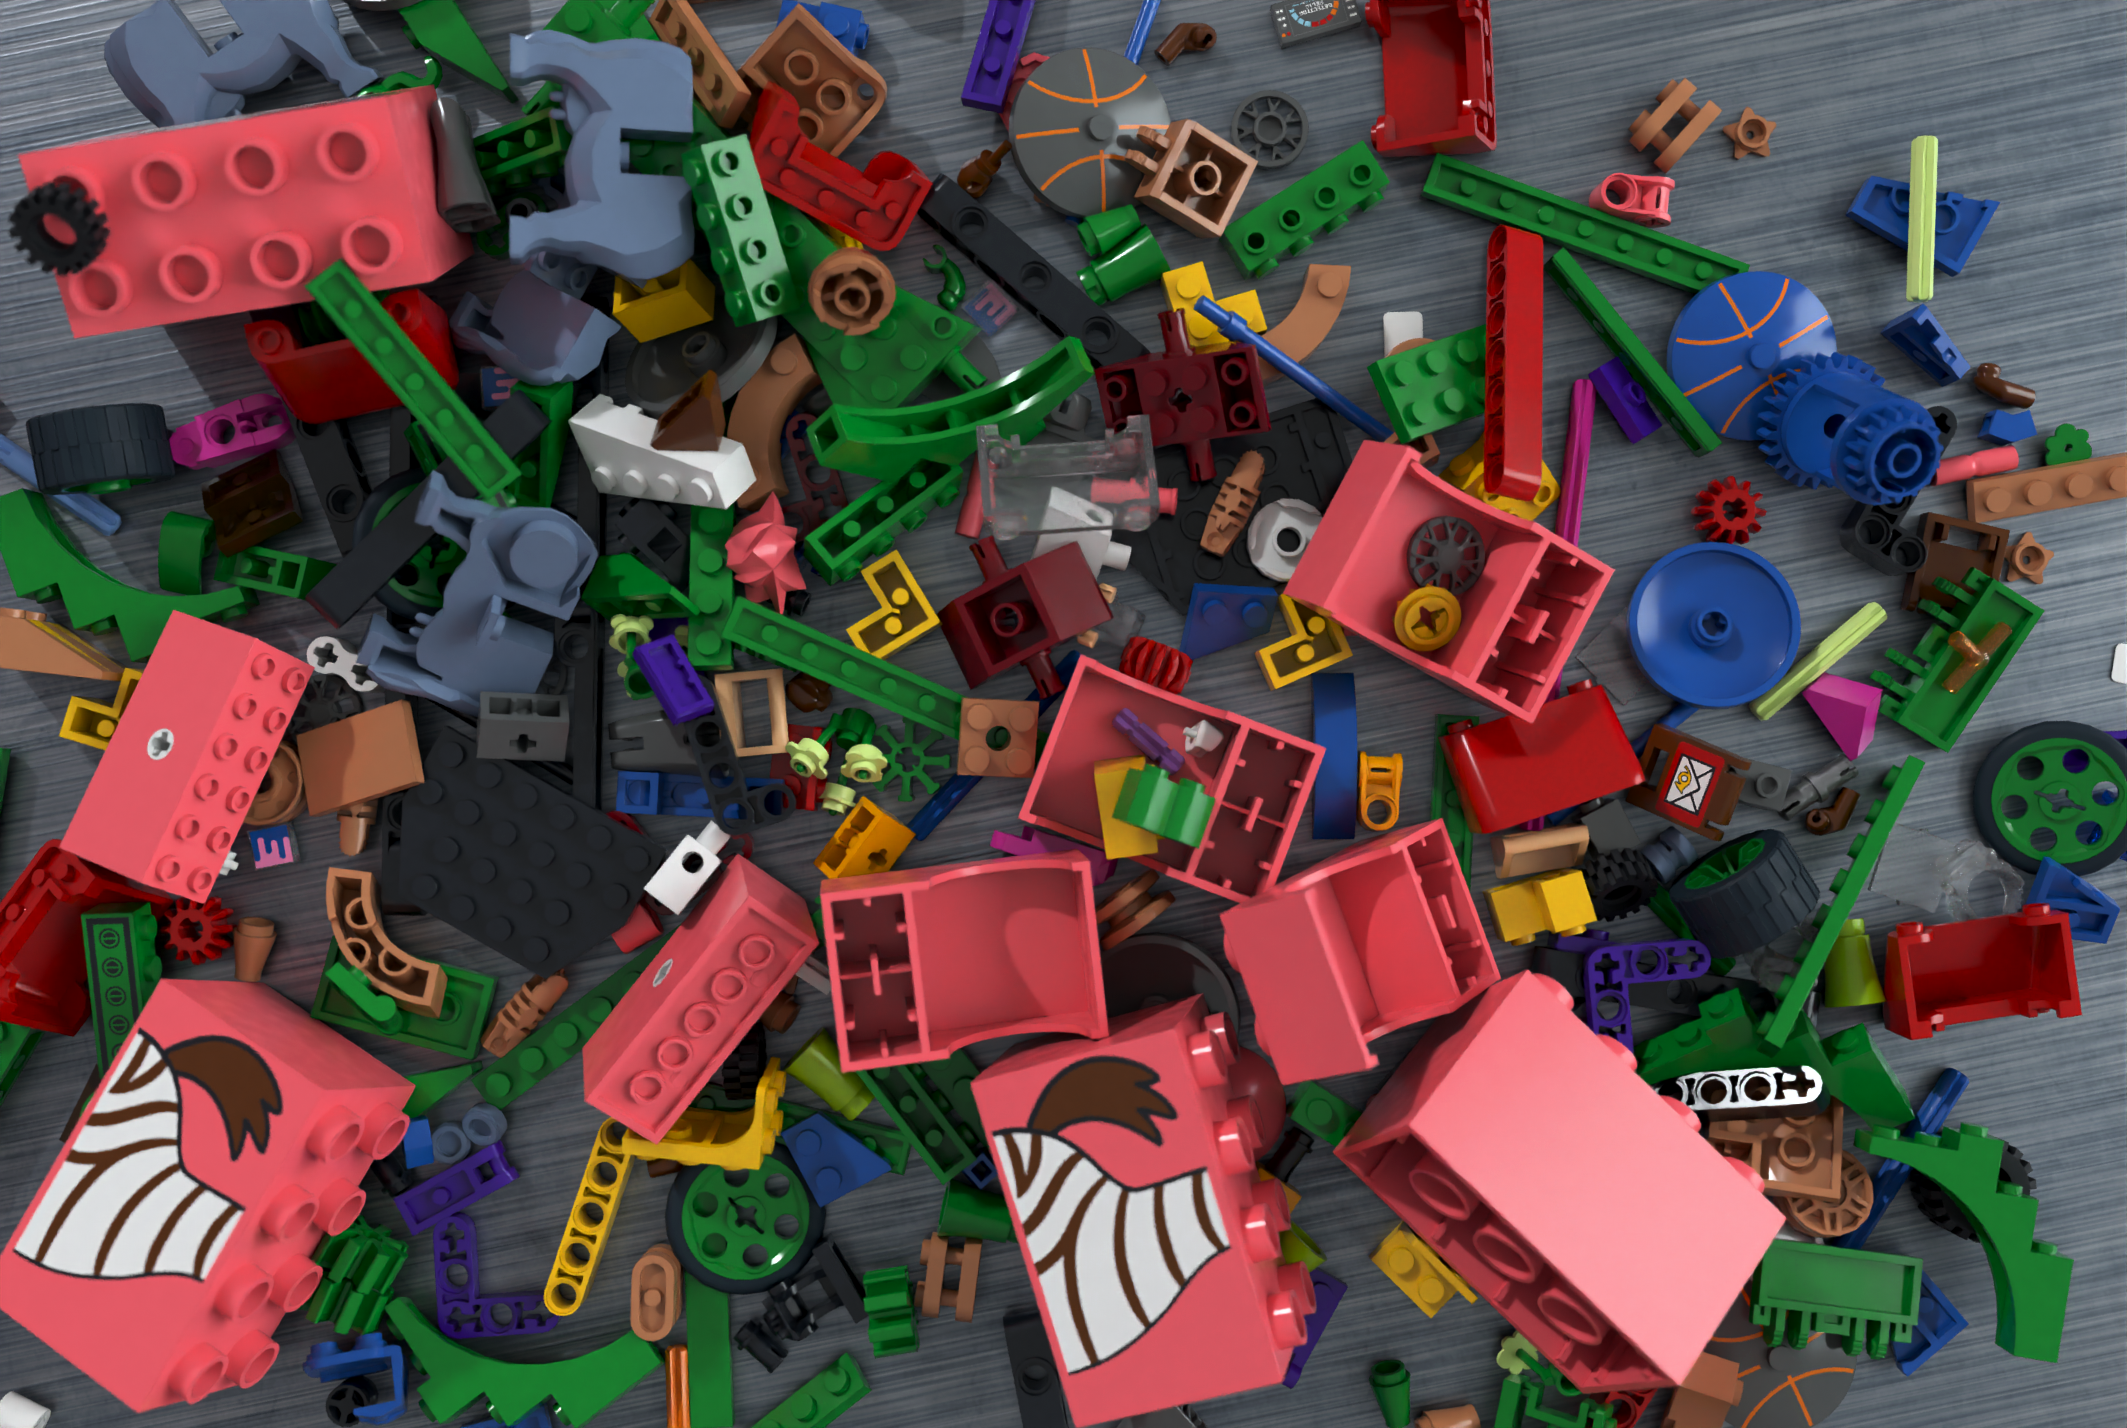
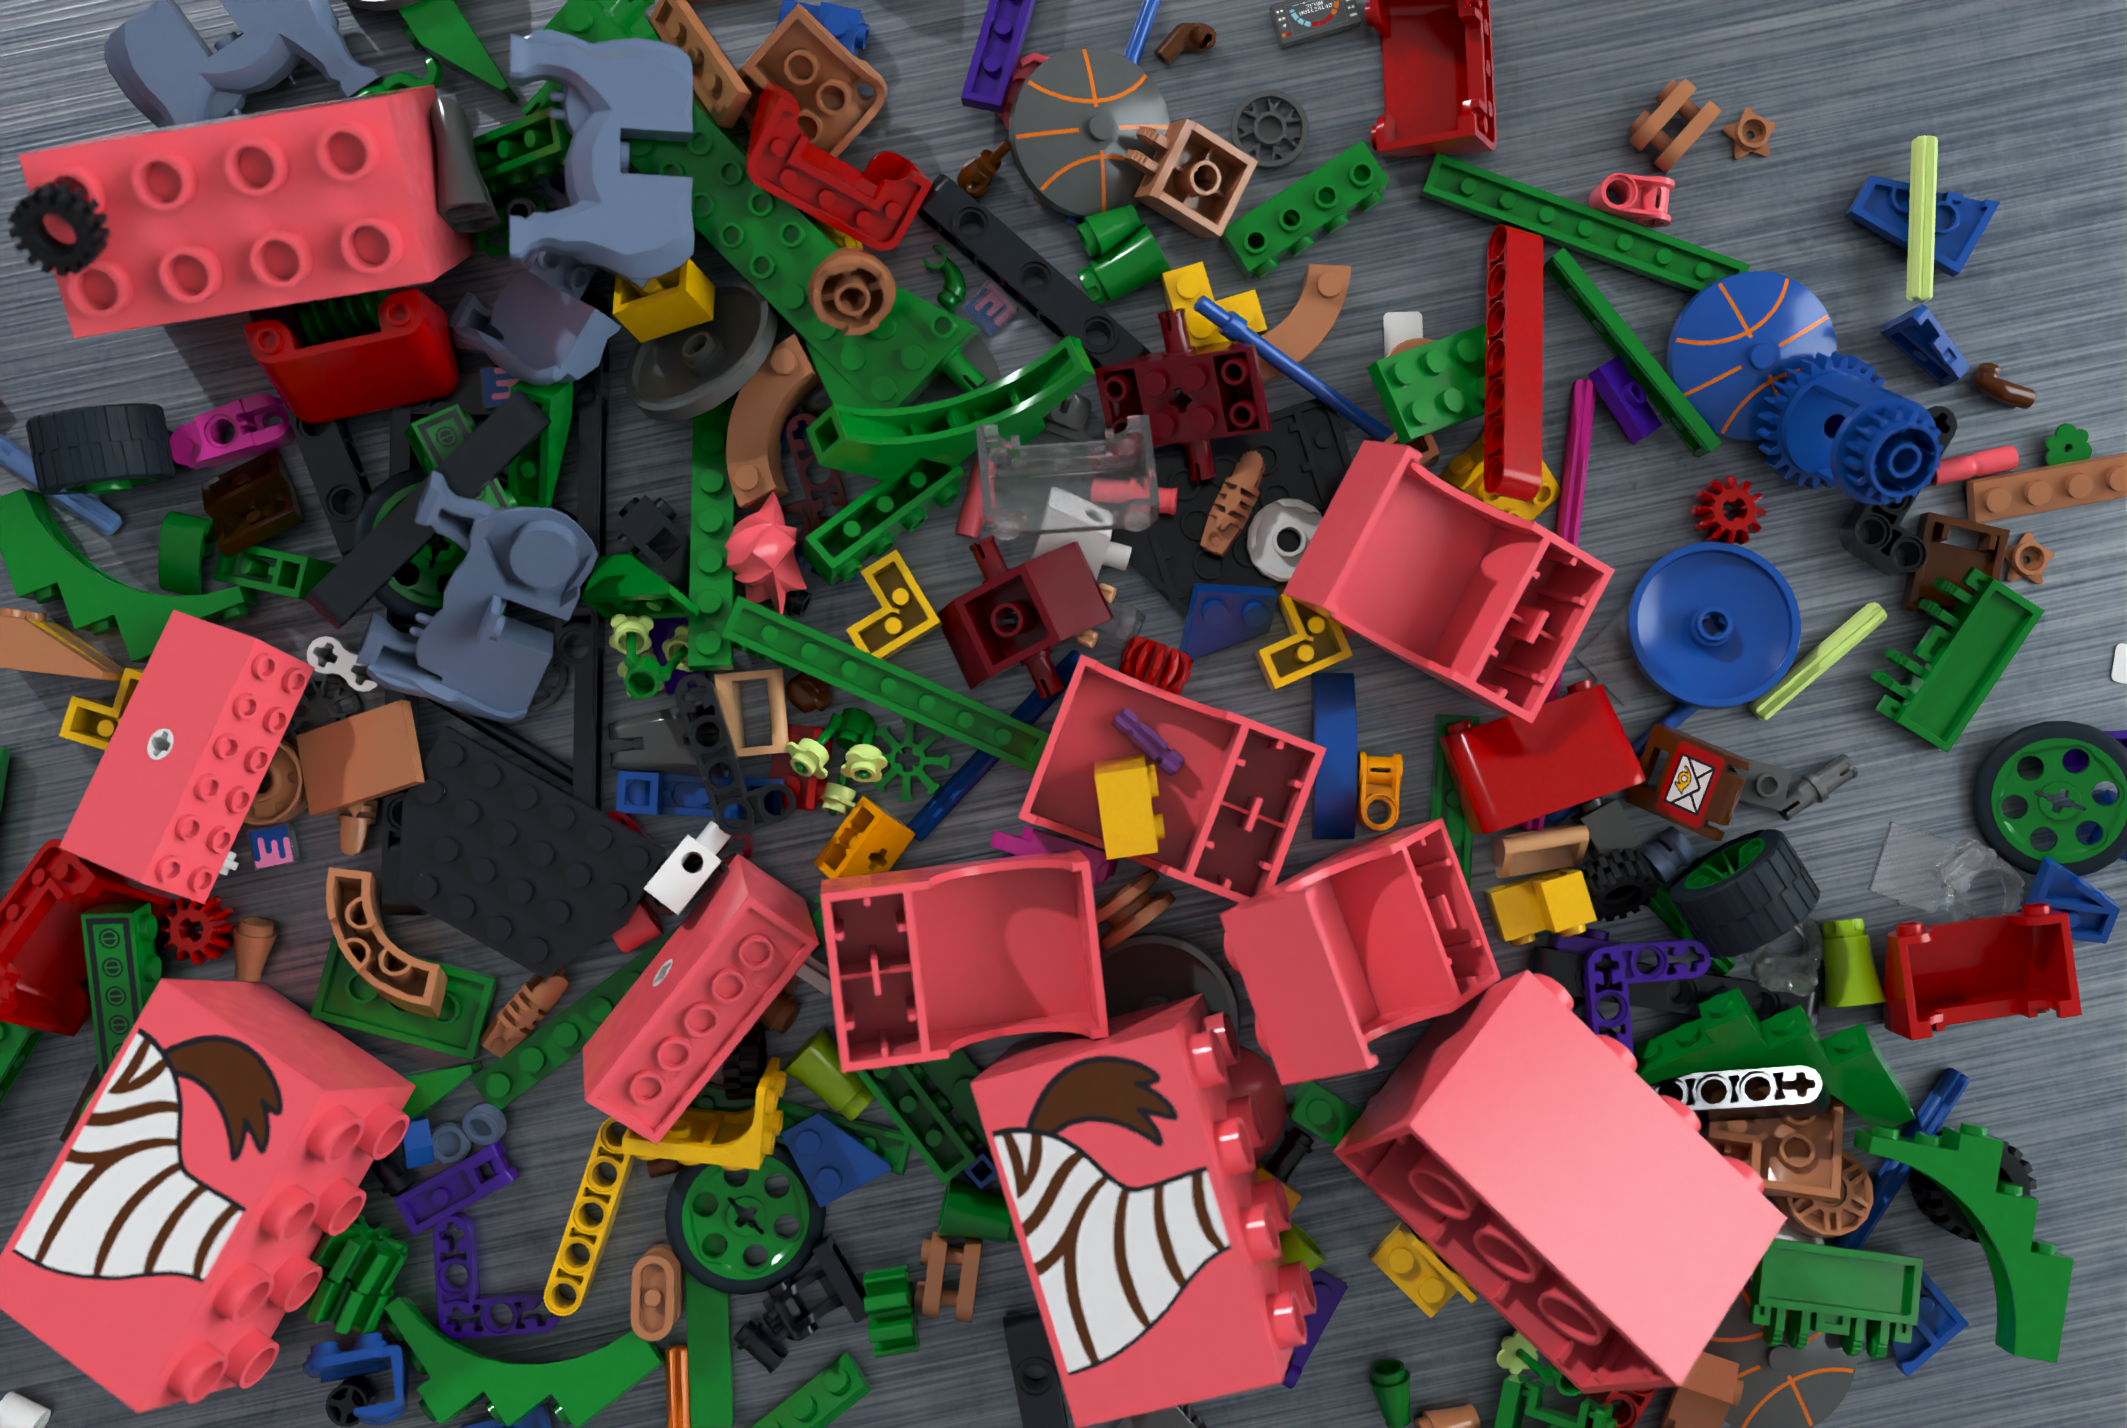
(356, 990): green plate -> none
(413, 378): green tile -> none
(522, 726): dark grey brick -> none
(623, 462): white wedge -> none
(673, 679): dark purple plate -> none
(694, 420): reddish brown slope -> none
(739, 230): green brick -> none
(1012, 759): nougat piece -> none
(1164, 807): green brick -> none
(1202, 738): white piece -> none
(1444, 620): yellow gear -> none
(1446, 554): dark grey wheel -> none
(1831, 918): green plate -> none
(1835, 817): reddish brown arm -> none
(1846, 710): dark pink slope -> none
(1974, 655): clear orange piece -> none
(2006, 428): blue piece -> none

